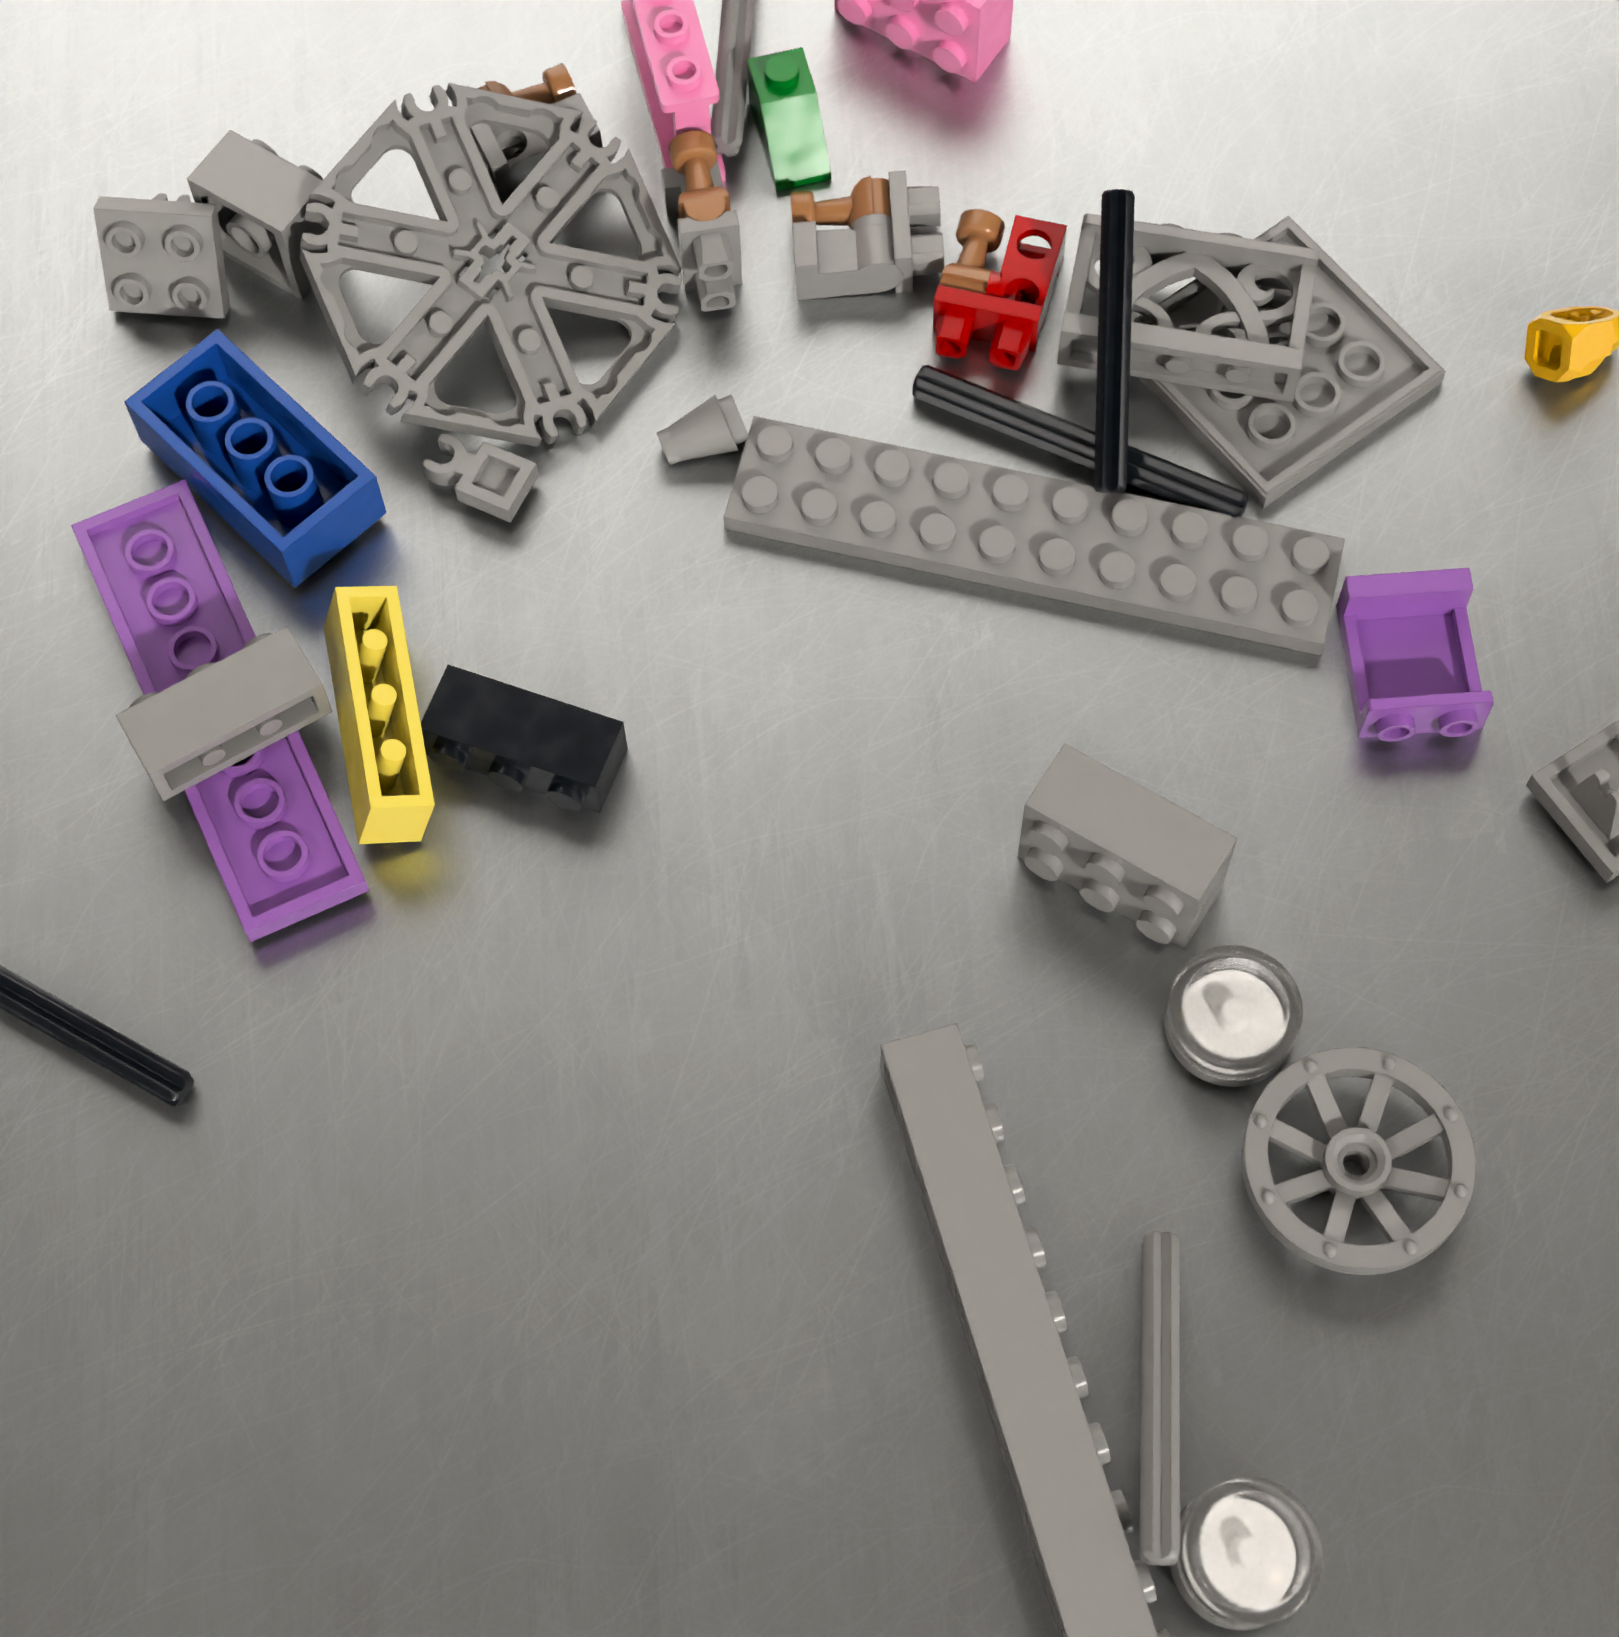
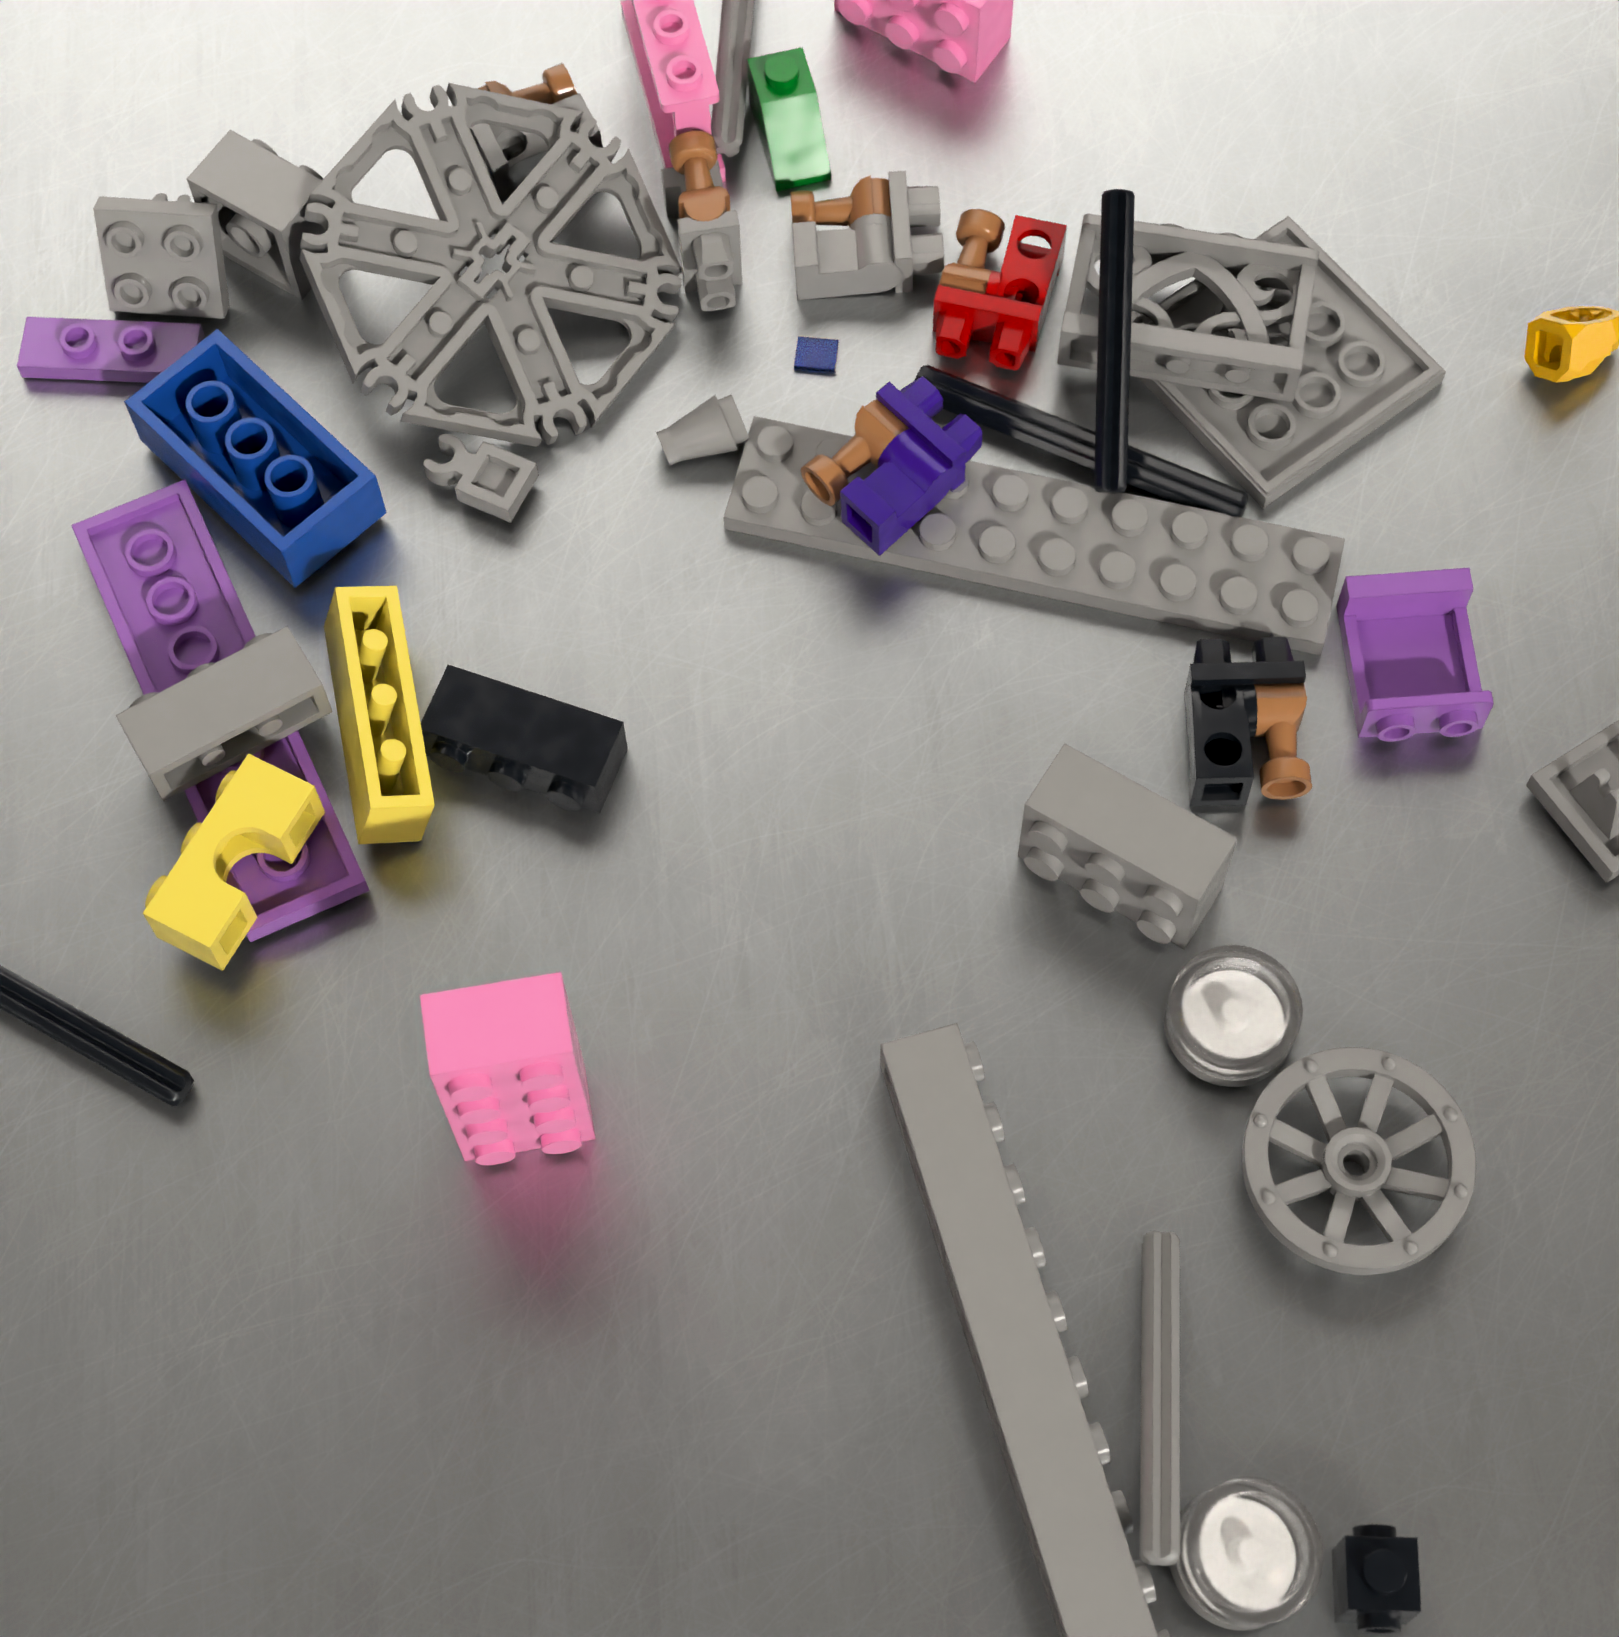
(103, 348): none -> medium lavender plate
(253, 813): none -> light yellow arch
(508, 1068): none -> bright pink brick
(816, 354): none -> clear blue window
(912, 458): none -> dark purple hips
(1240, 702): none -> black hips
(1376, 1579): none -> black brick

